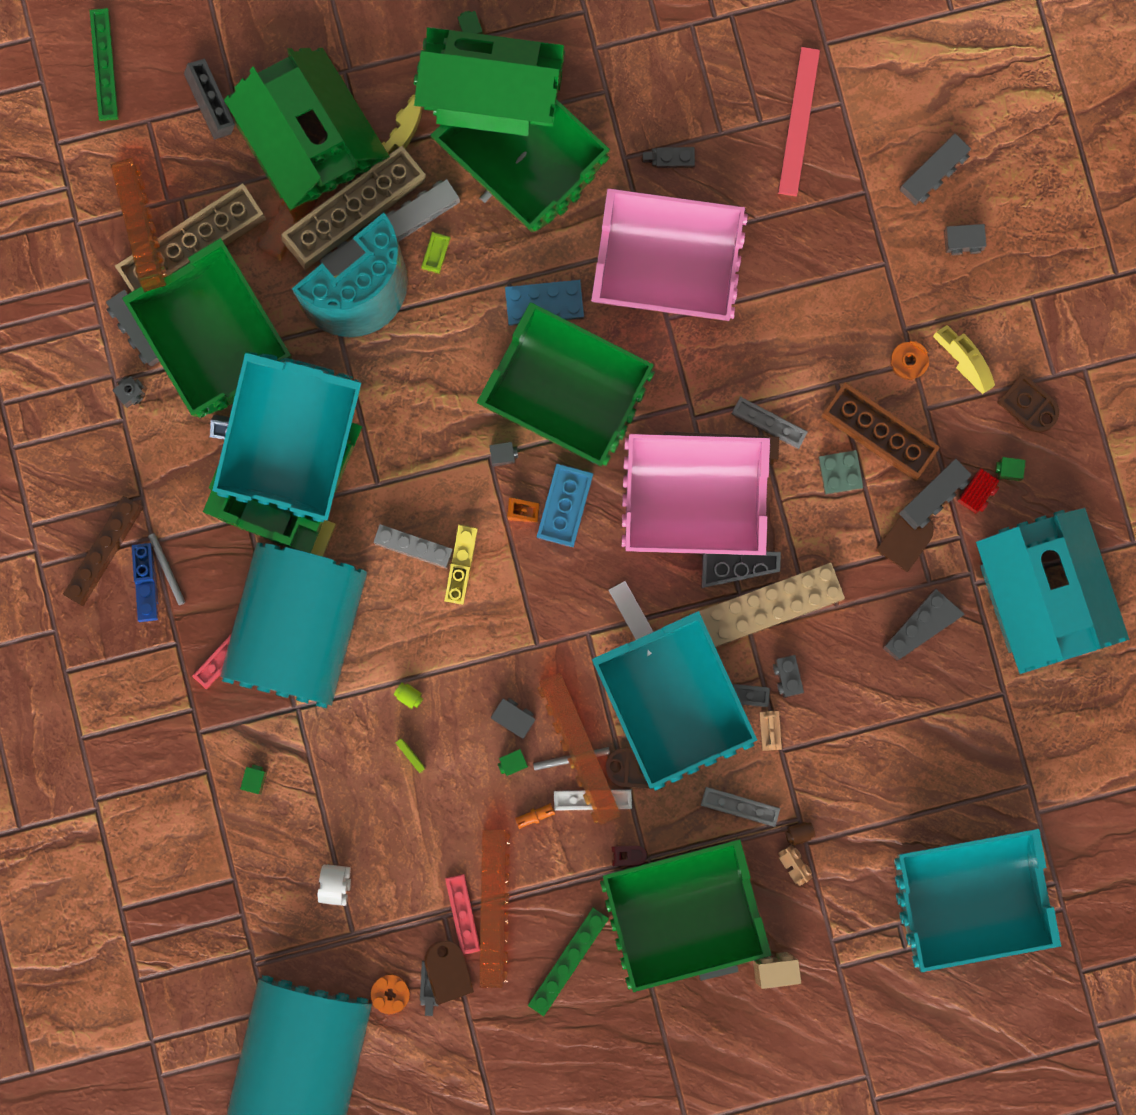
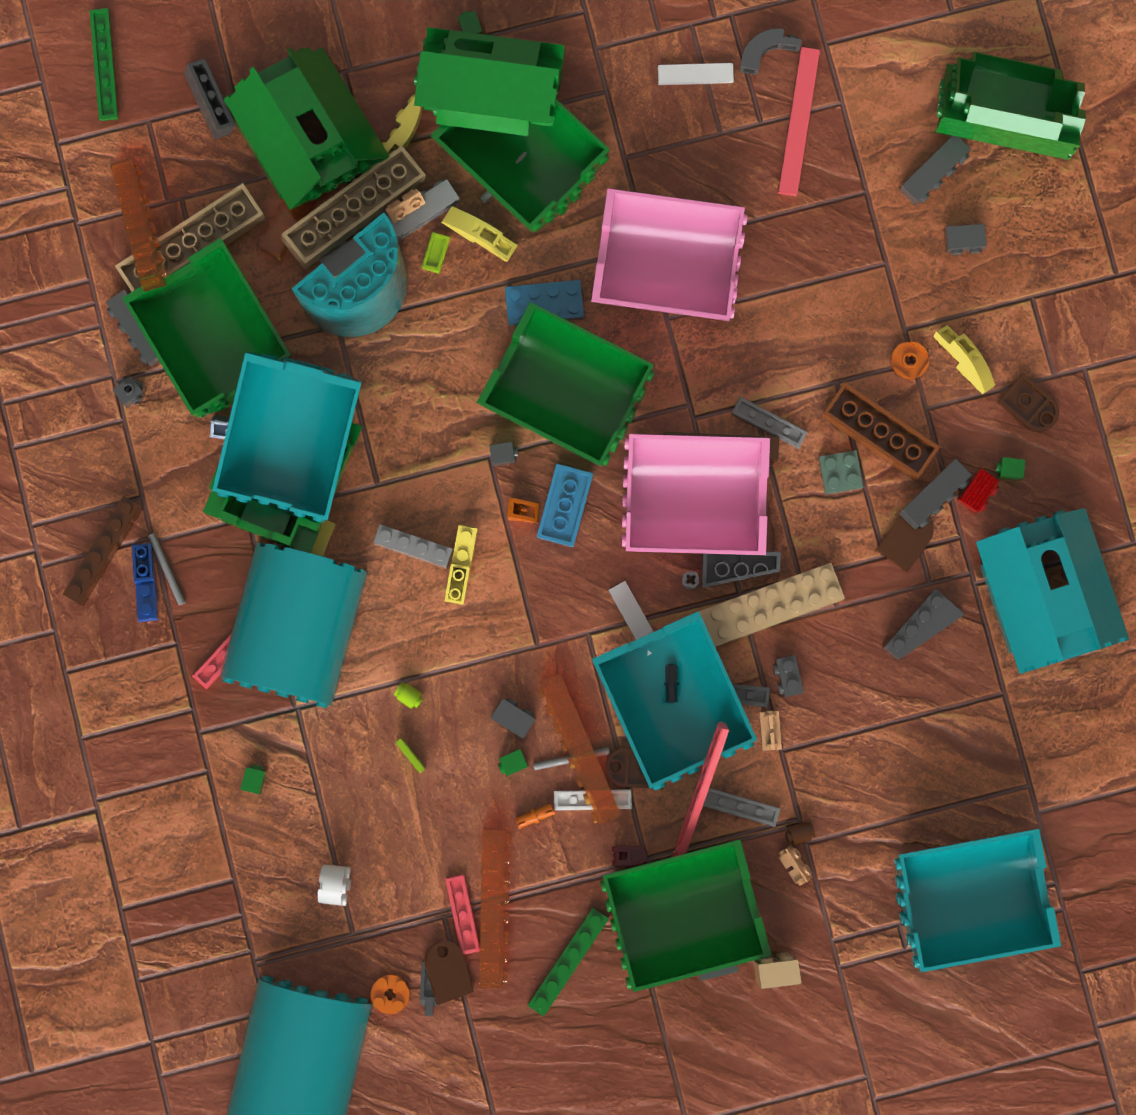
(411, 201): none -> light nougat hinge
(479, 232): none -> light yellow slope
(671, 157): dark grey hinge -> none
(671, 683): none -> black axle
(690, 574): none -> light grey bush
(695, 74): none -> white tile
(701, 789): none -> coral tile
(763, 43): none -> dark grey arch
(1011, 105): none -> green panel

